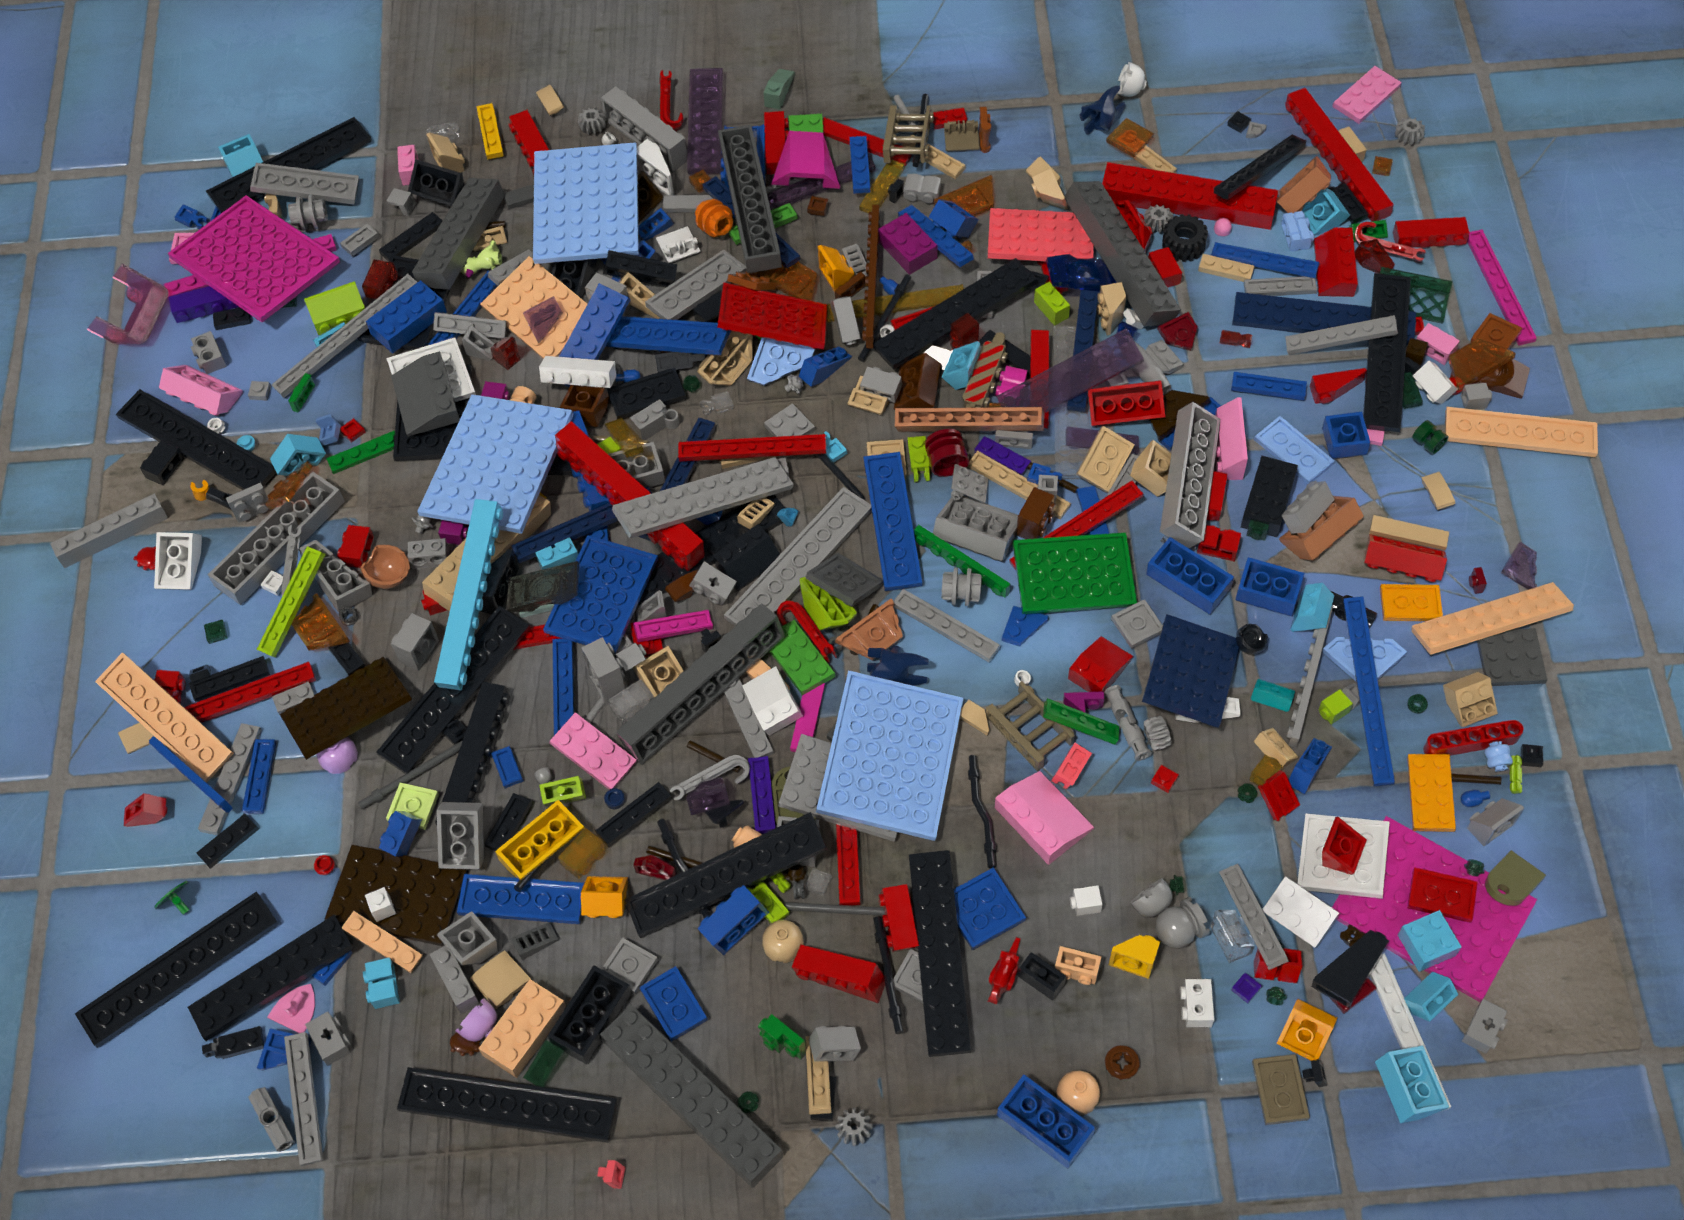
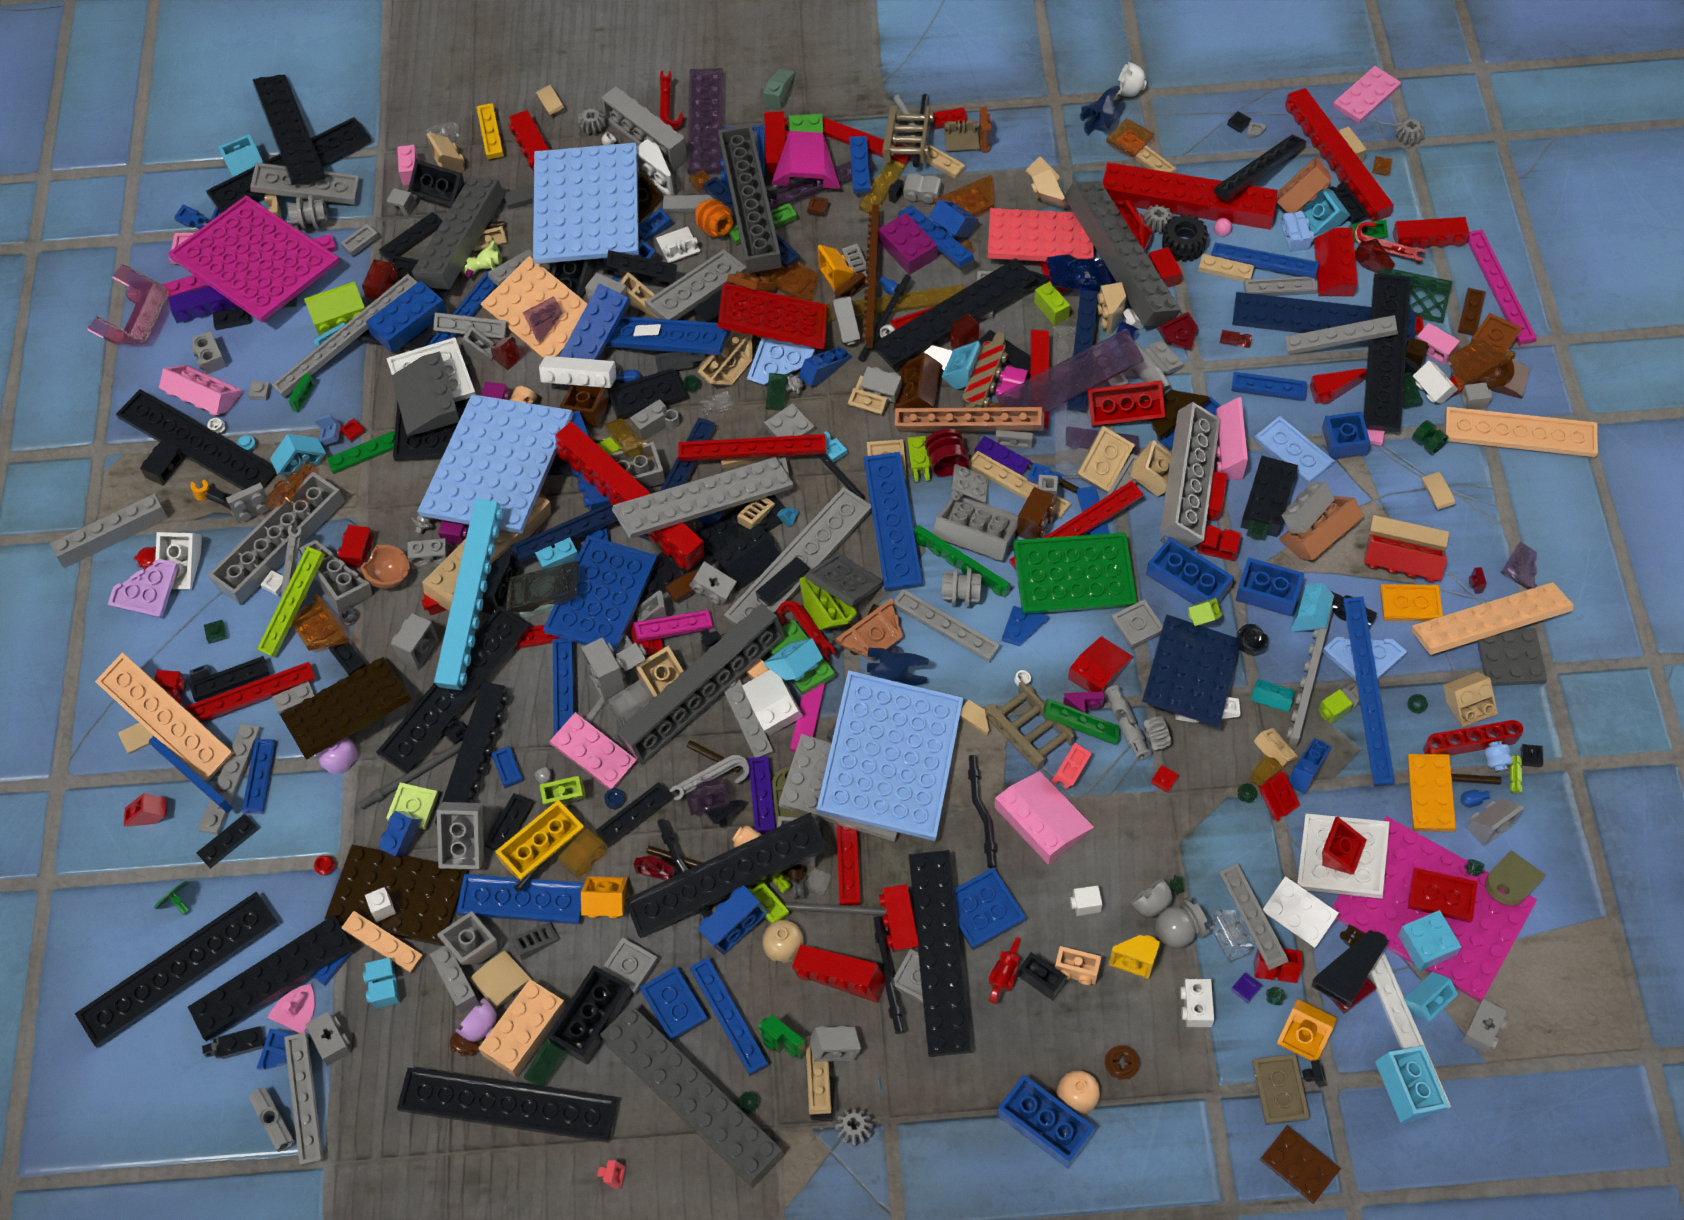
(146, 590): none -> lavender plate
(288, 130): none -> black plate
(642, 330): none -> white sticker
(728, 1016): none -> blue plate
(776, 391): none -> clear green plate
(782, 581): none -> black tile
(795, 659): none -> medium azure slope
(1204, 611): none -> lime brick
(1300, 1164): none -> reddish brown plate
(1471, 311): none -> reddish brown tile

